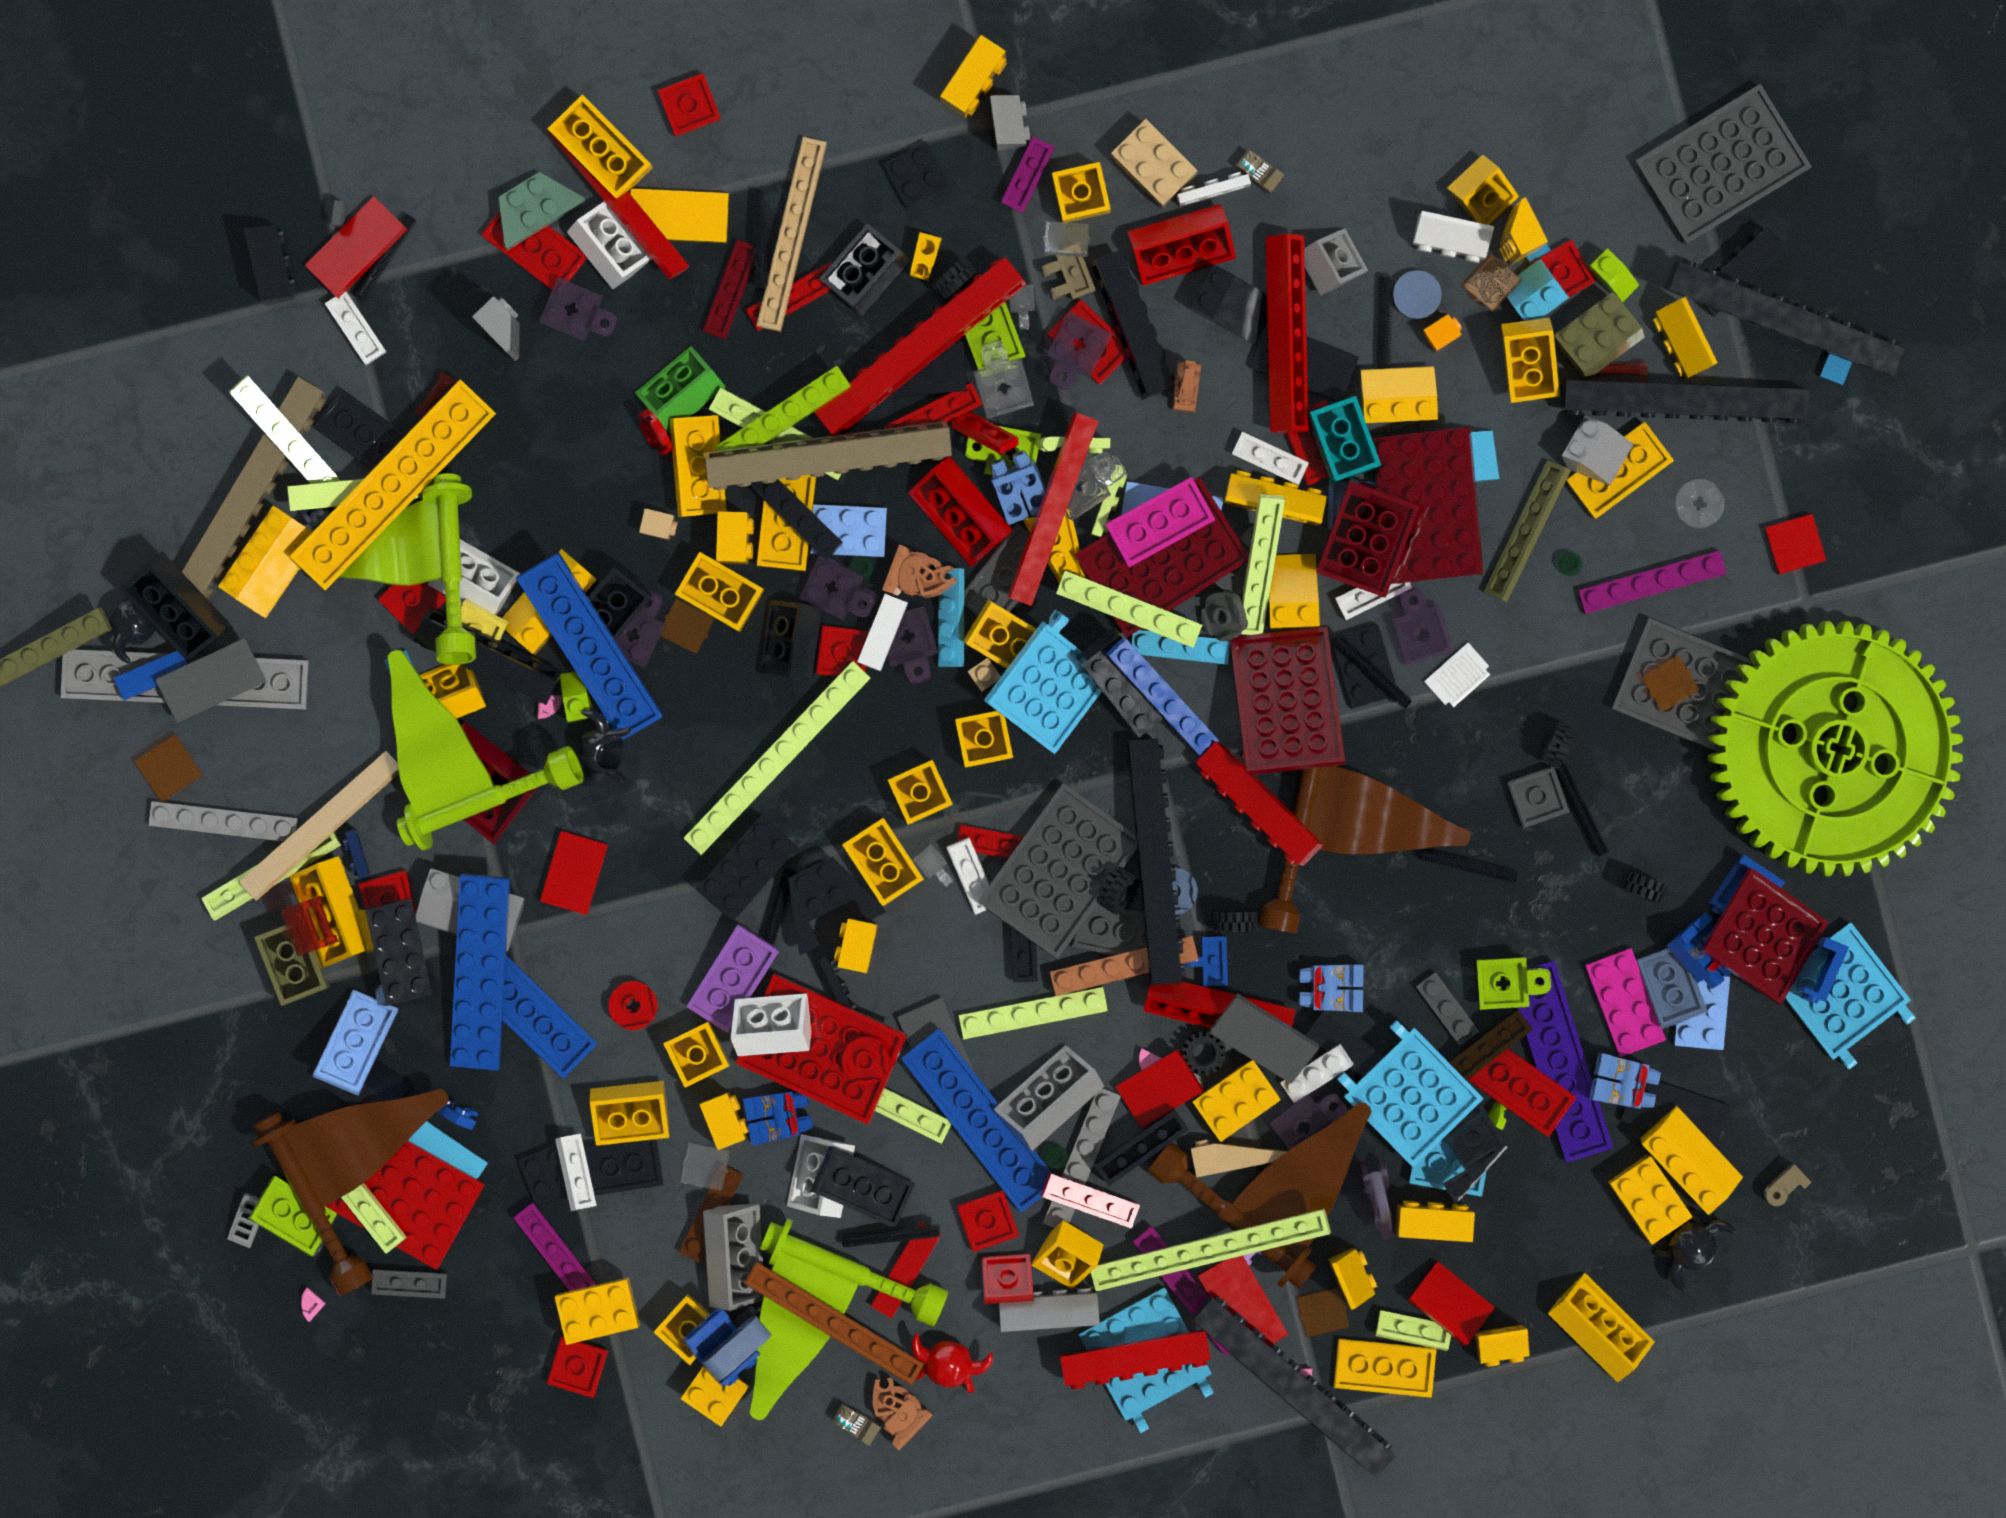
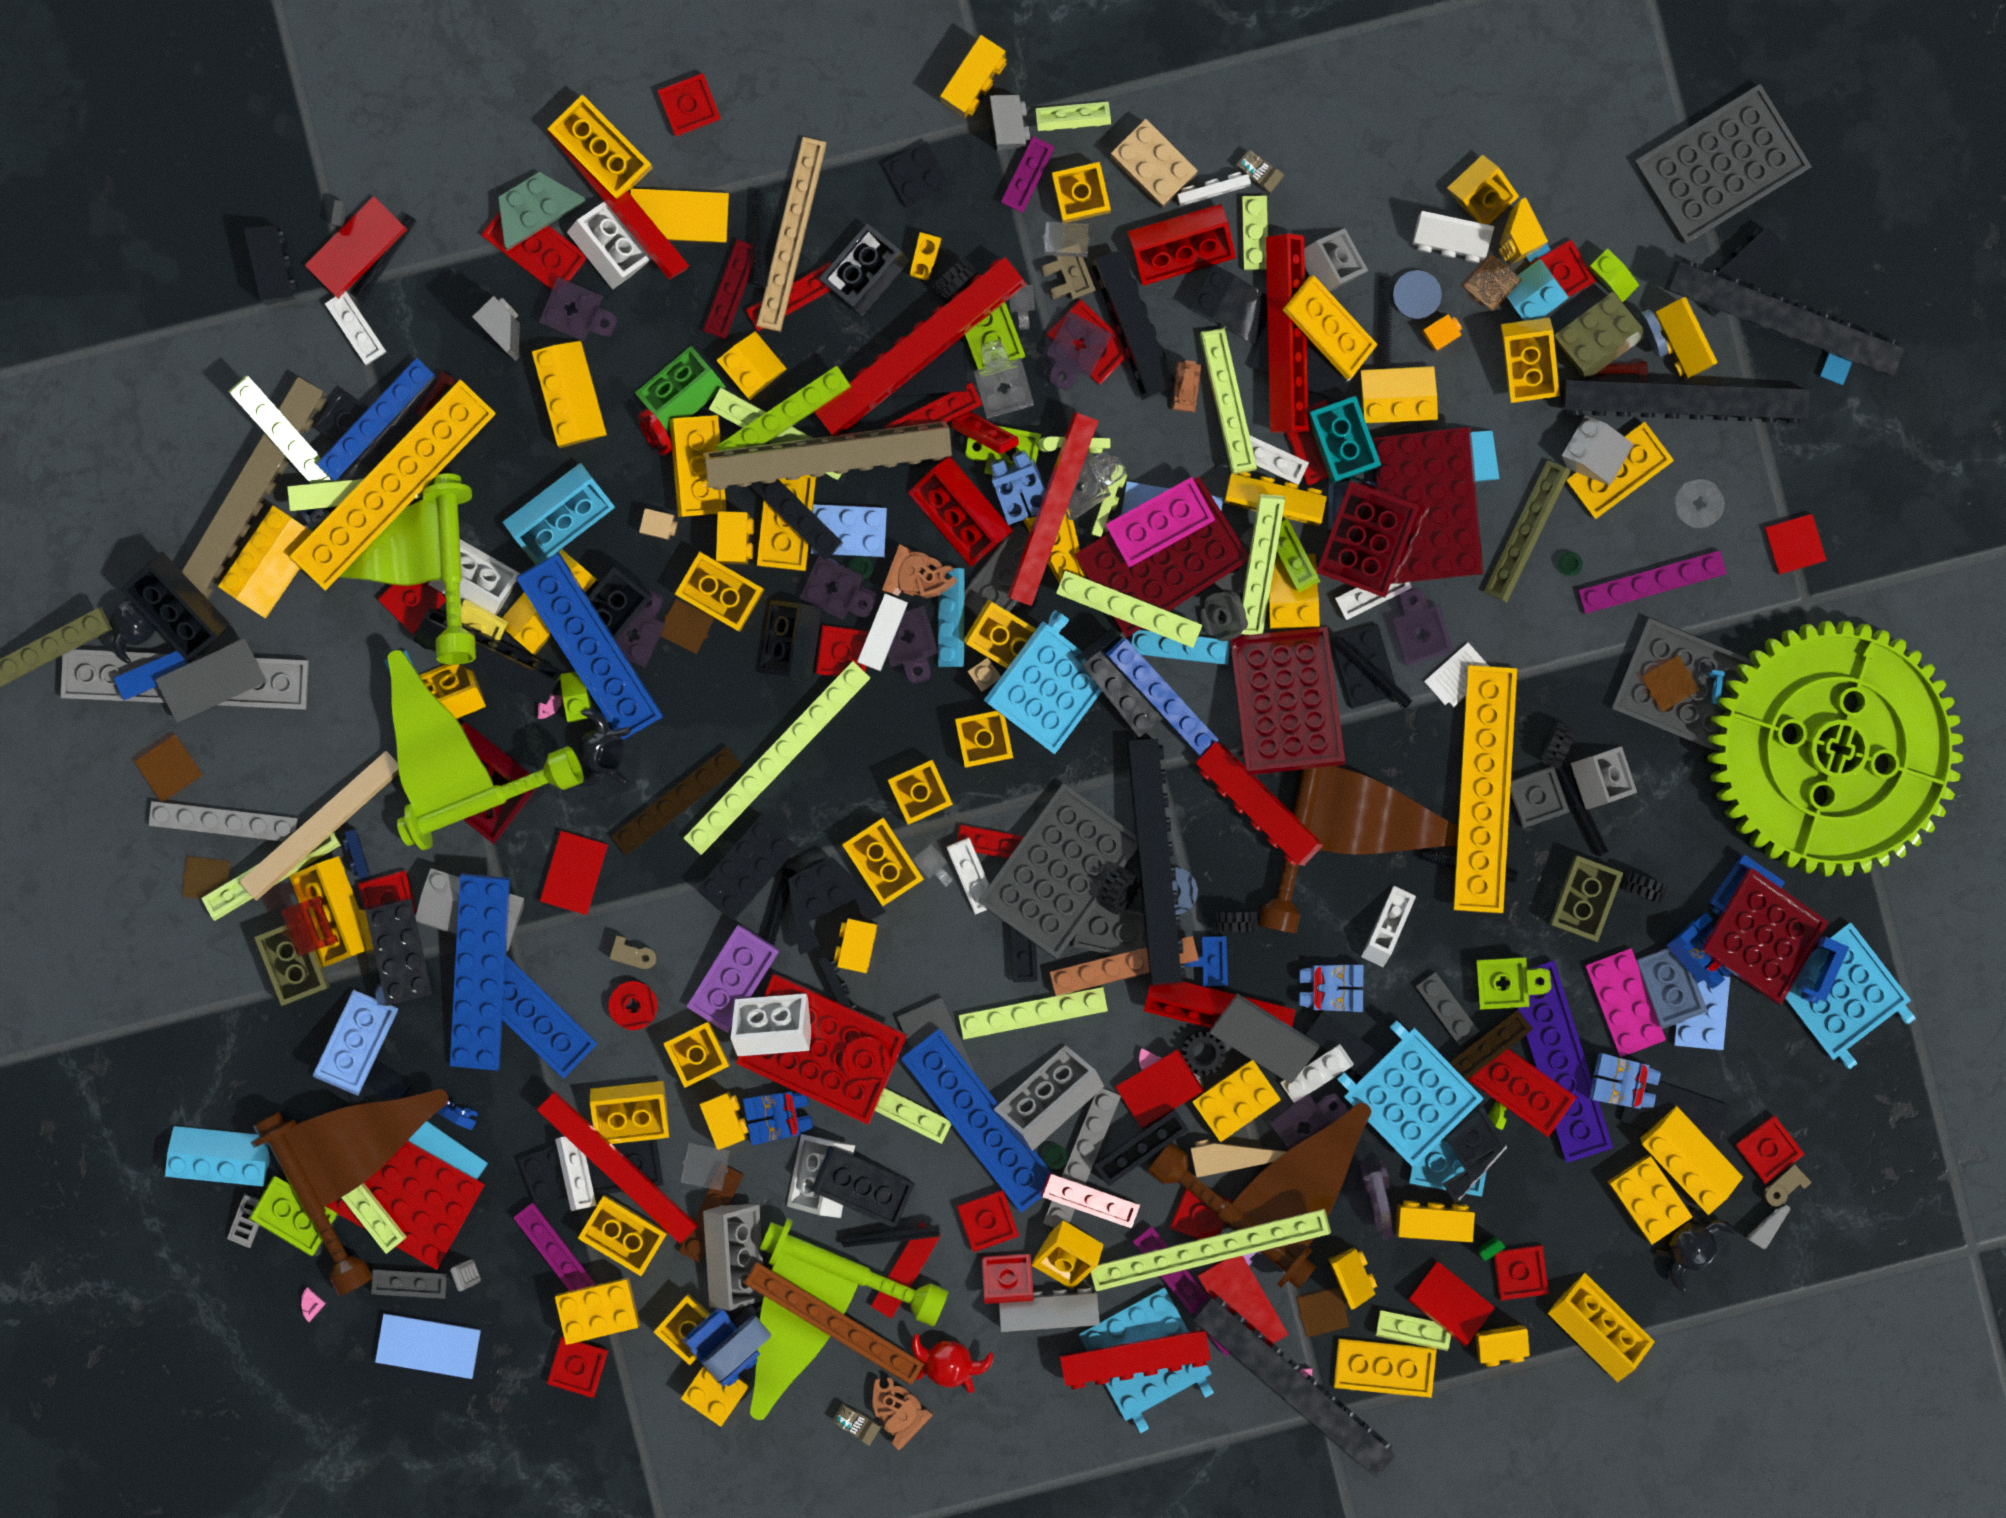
(204, 876): none -> clear orange piece
(217, 1156): none -> medium azure slope
(375, 419): none -> blue plate
(428, 1346): none -> light blue tile
(465, 1275): none -> light grey slope
(558, 514): none -> medium azure slope
(569, 393): none -> yellow slope
(617, 1167): none -> red tile
(622, 1235): none -> yellow brick
(641, 958): none -> dark tan leg
(676, 801): none -> dark brown plate
(751, 365): none -> yellow slope
(1073, 116): none -> yellowish green plate
(1196, 1218): none -> red tile
(1228, 401): none -> yellowish green tile
(1254, 232): none -> yellowish green plate
(1295, 558): none -> lime plate
(1330, 327): none -> yellow tile
(1388, 926): none -> white slope
(1485, 789): none -> yellow plate
(1490, 1248): none -> green tile
(1521, 1272): none -> red tile
(1586, 898): none -> olive brick
(1603, 778): none -> light grey slope
(1652, 330): none -> sand blue tile
(1717, 687): none -> dark azure piece
(1767, 1229): none -> light grey slope
(1769, 1149): none -> red plate

